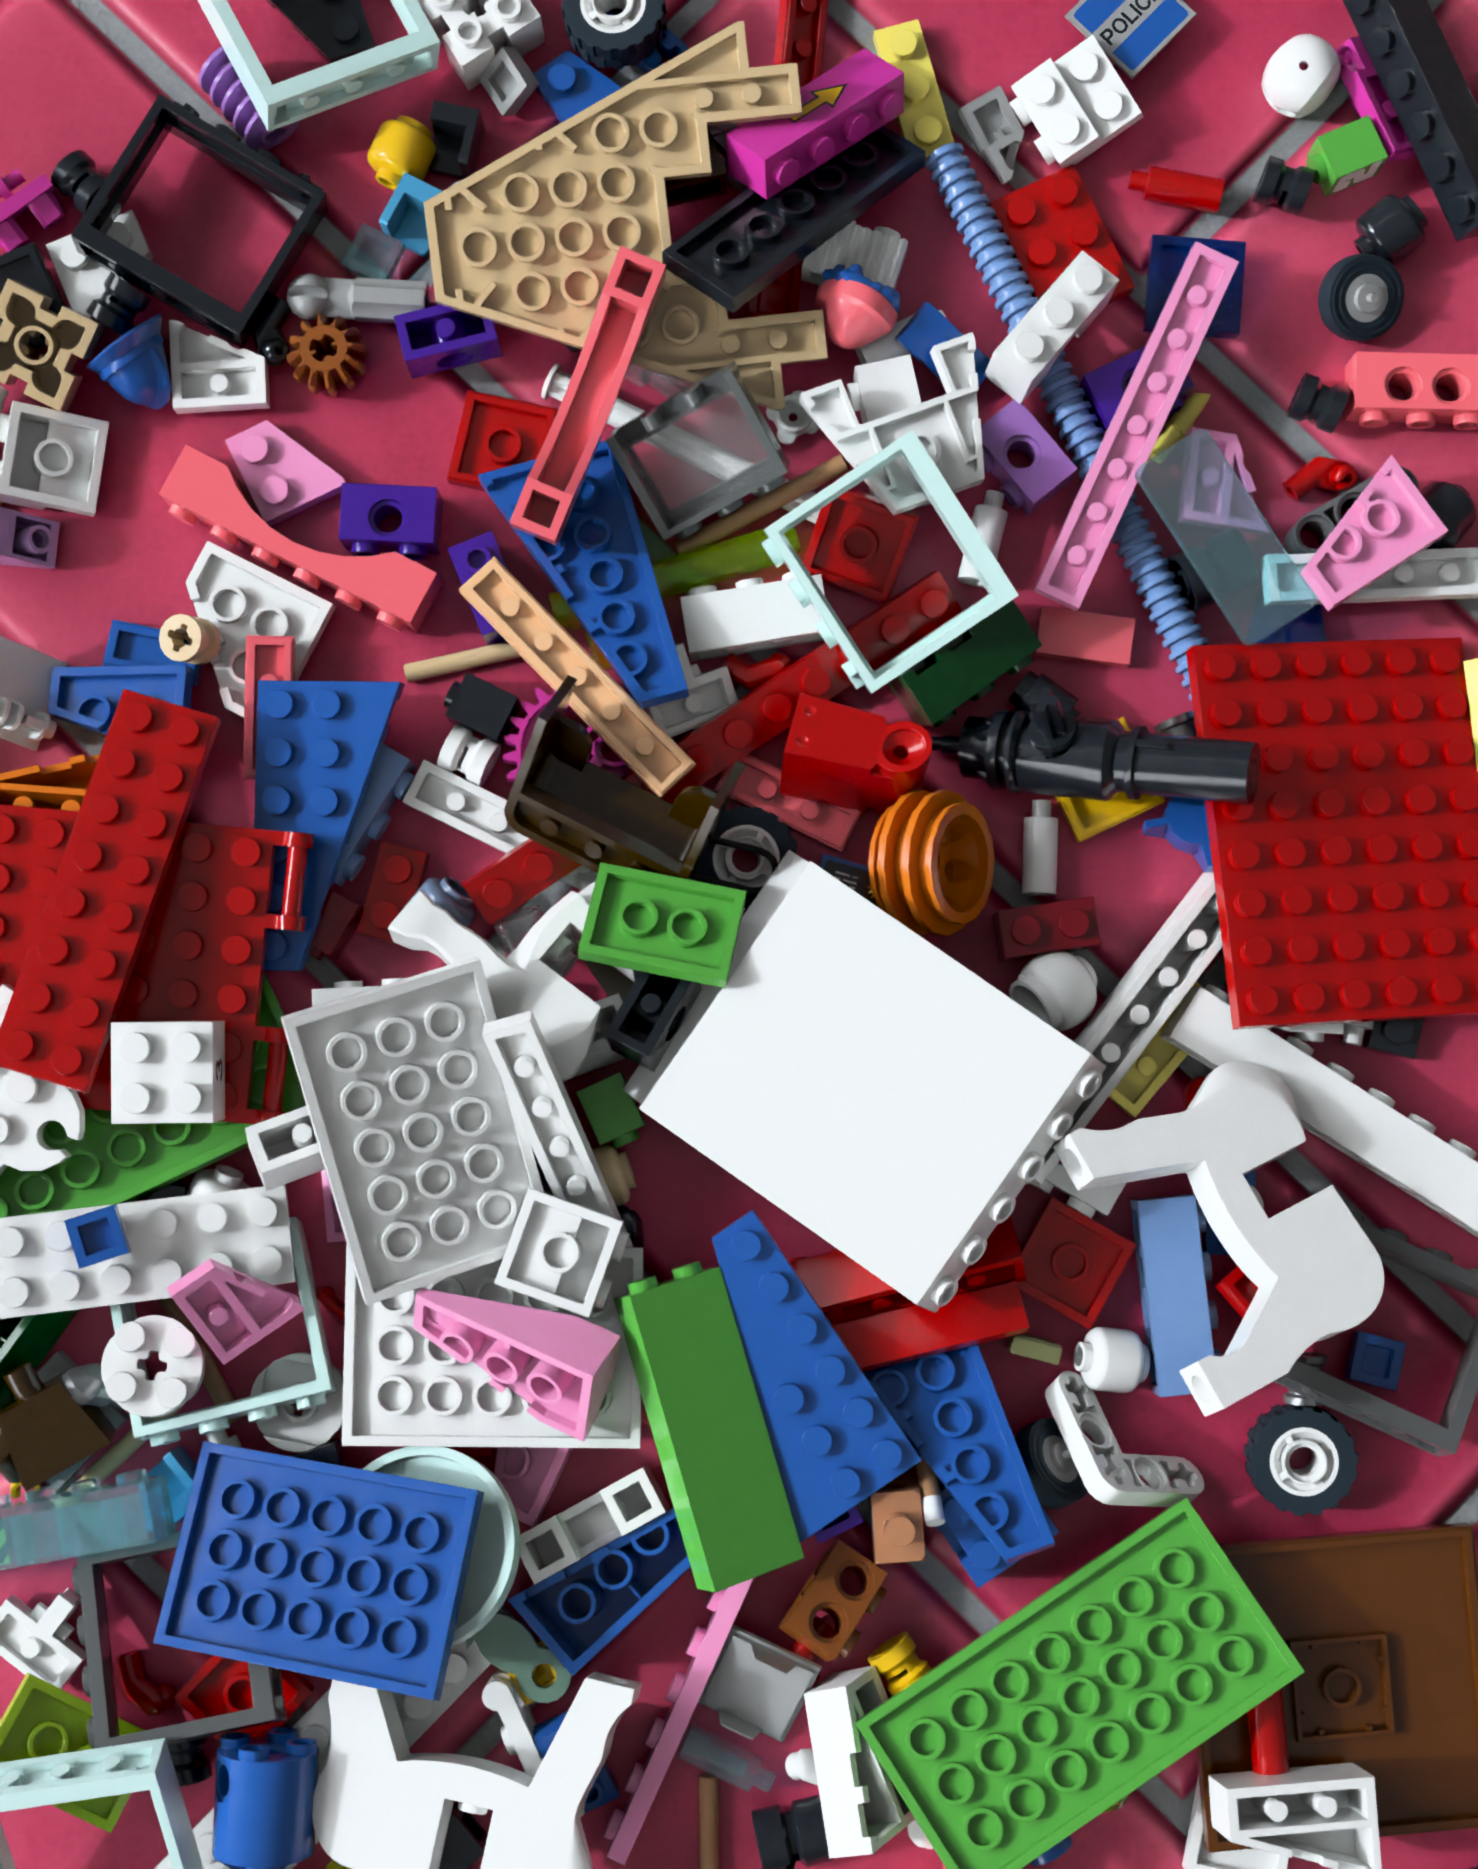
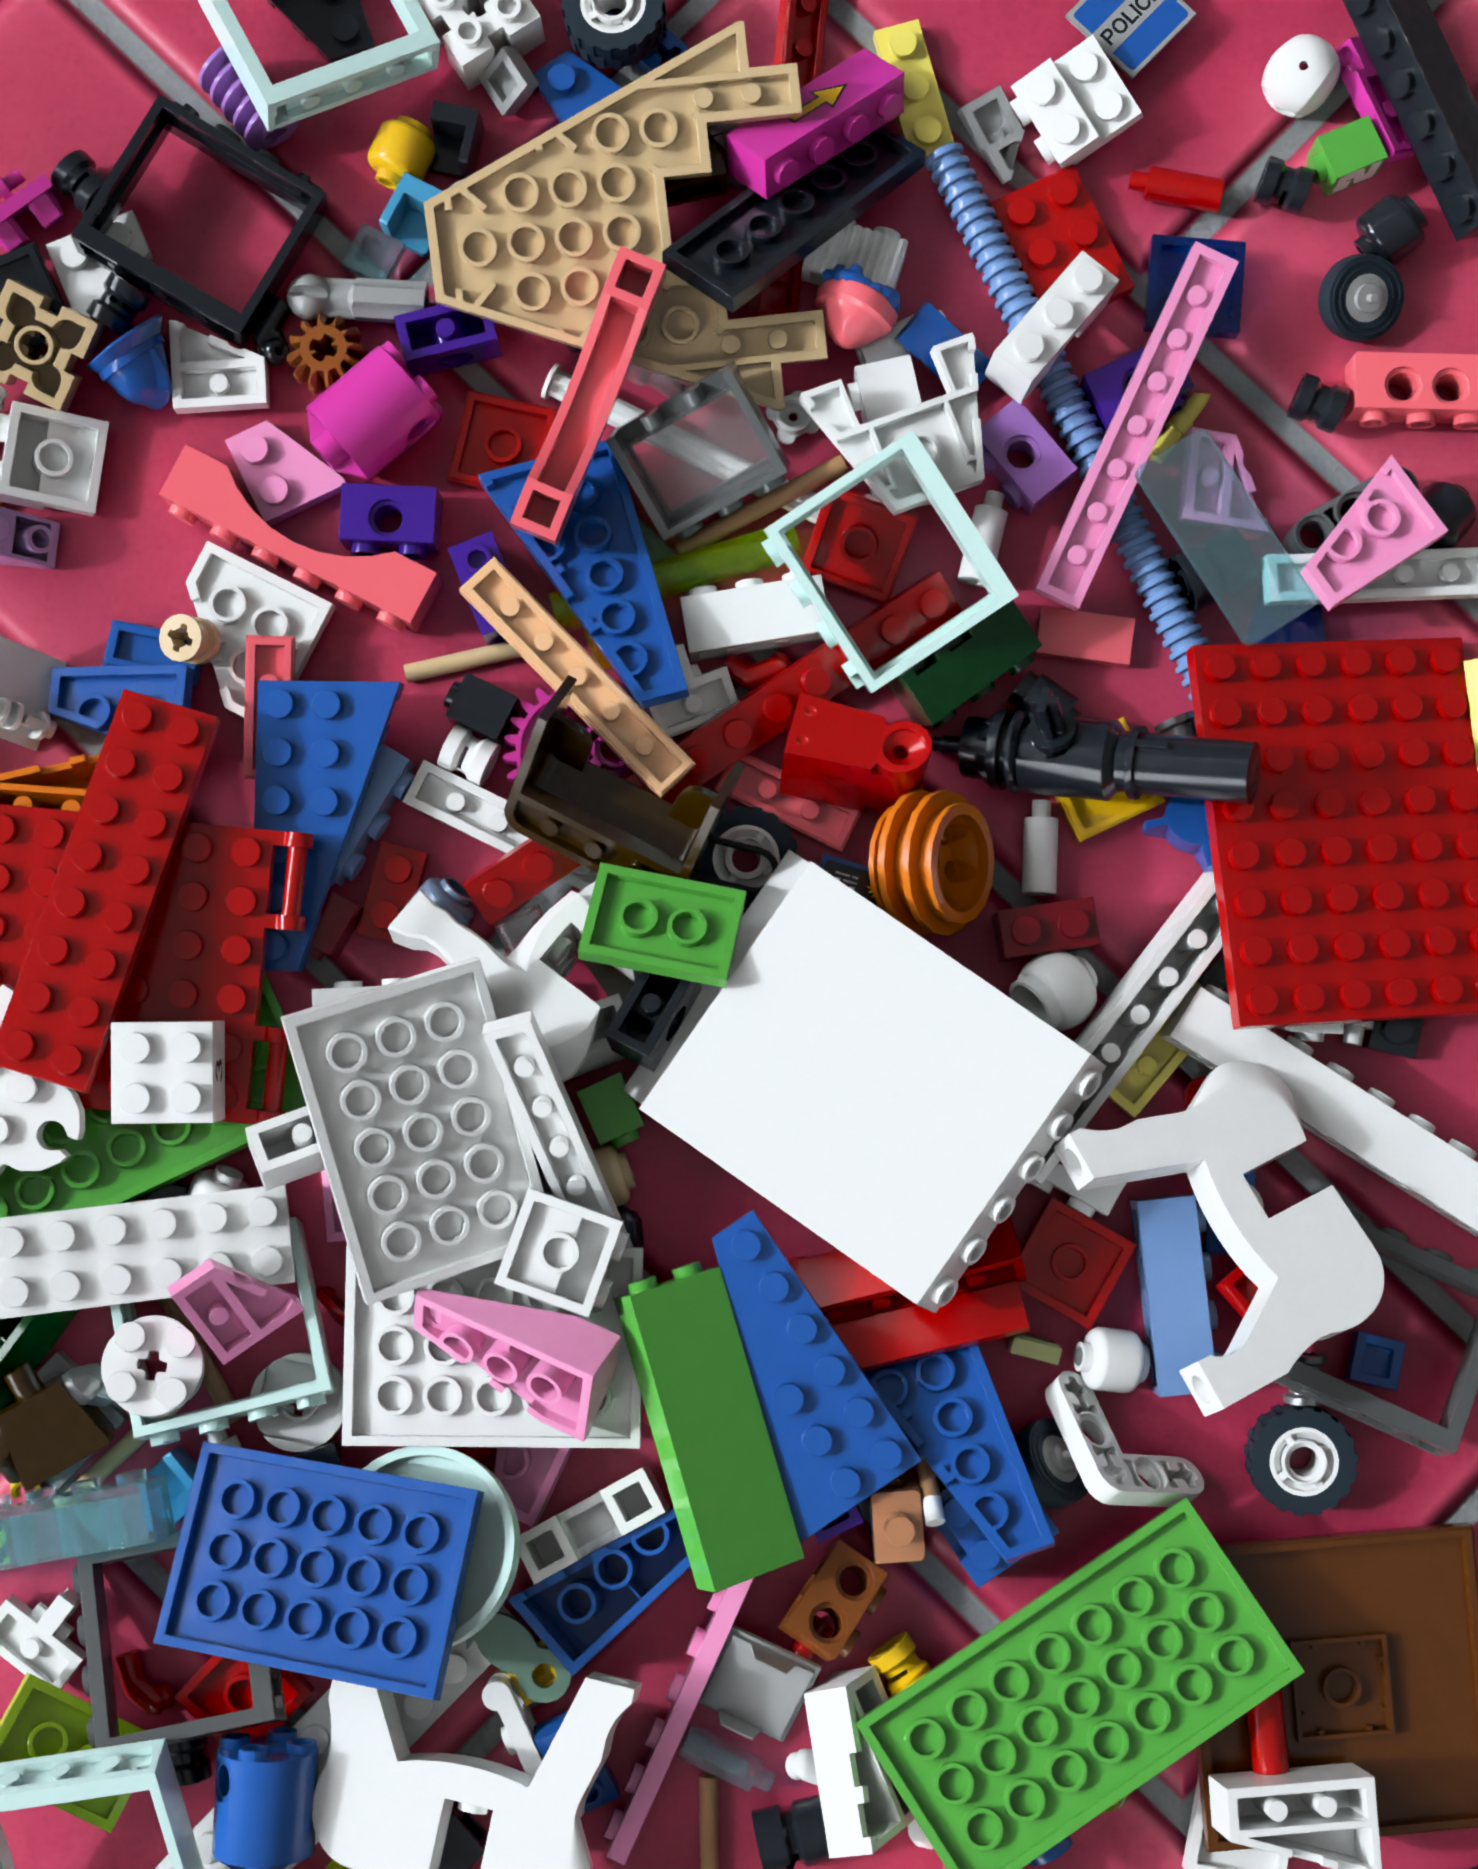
(97, 1236): blue plate -> none
(372, 414): none -> dark pink cylinder
(1321, 473): red arm -> none

